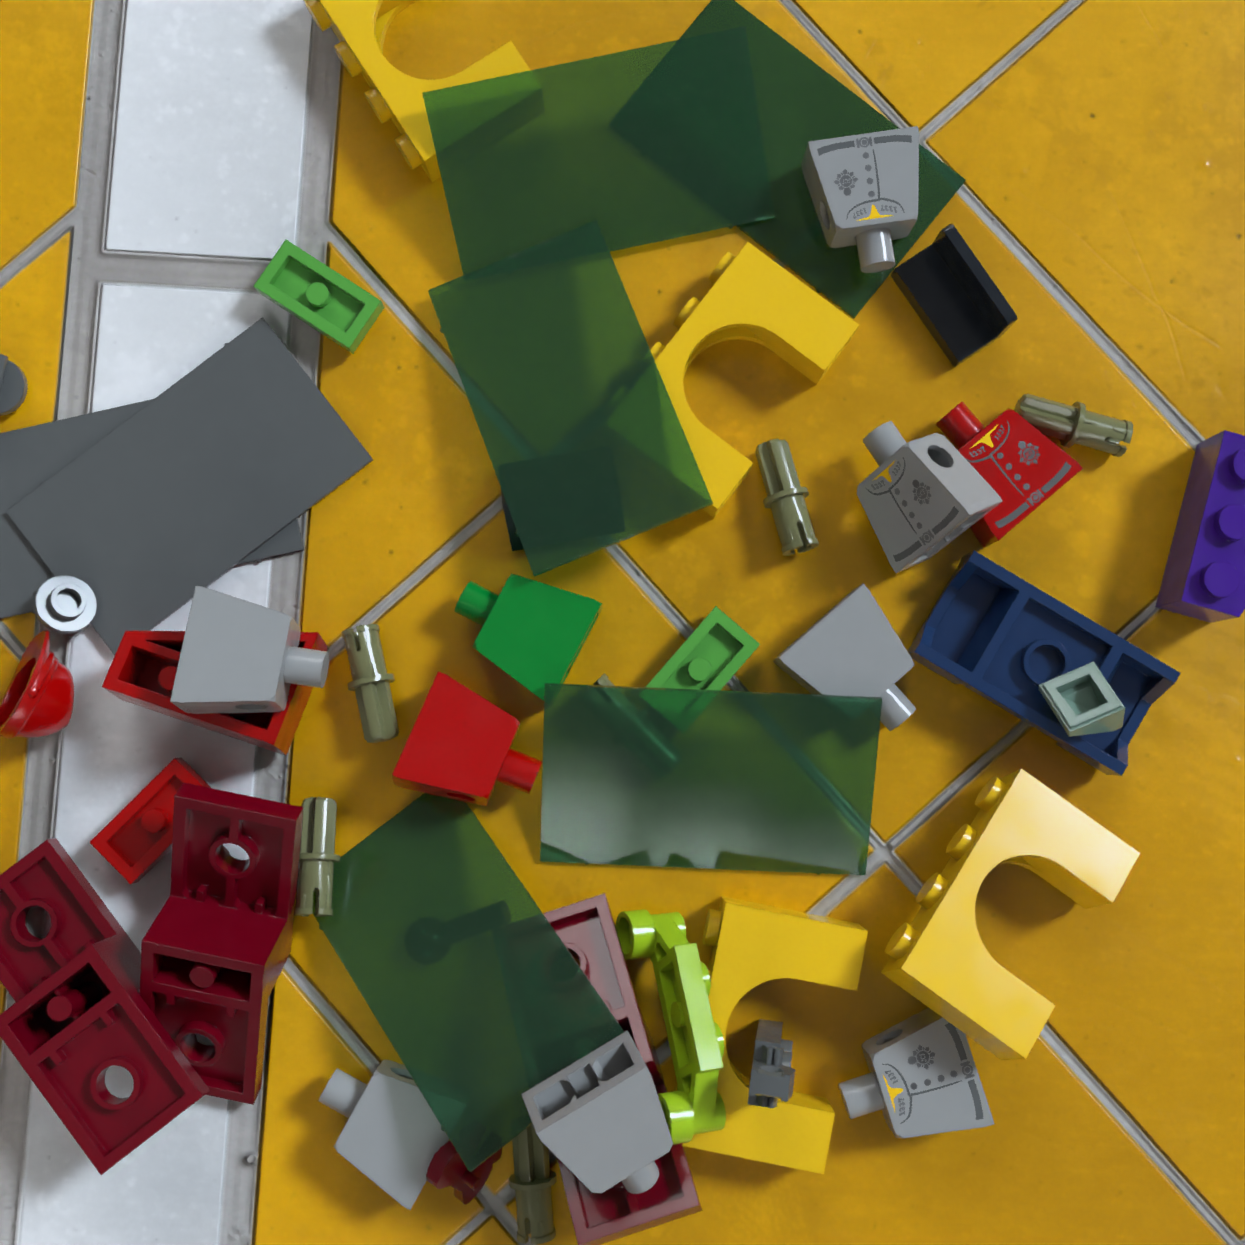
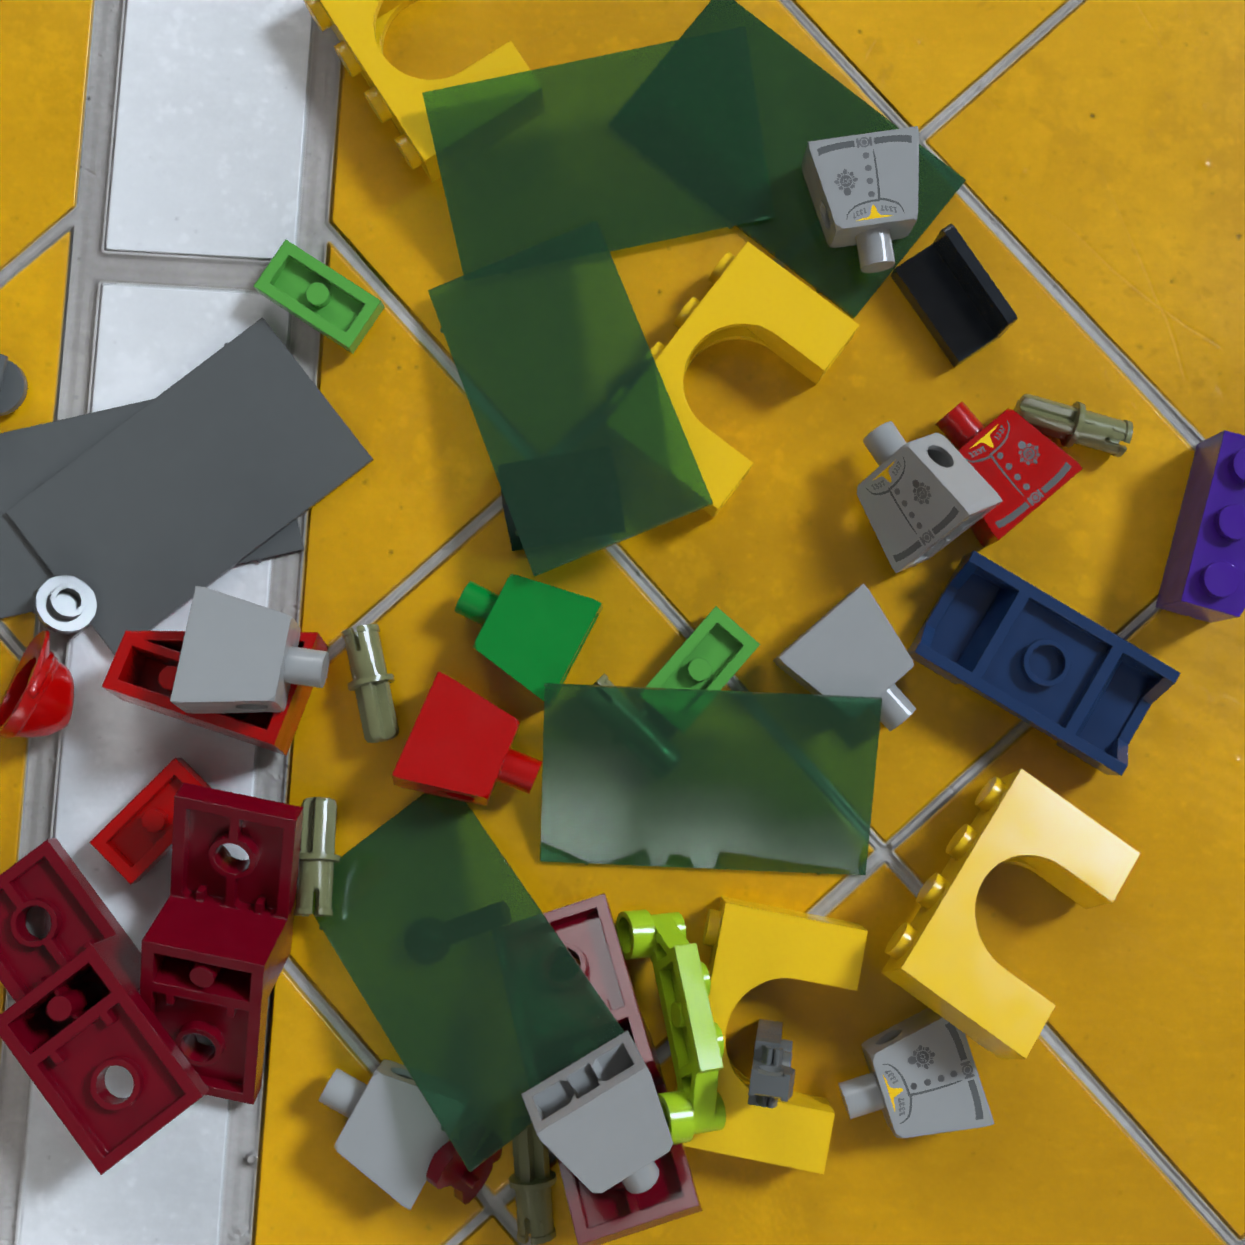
(785, 497): olive axle -> none
(1084, 701): sand green slope -> none

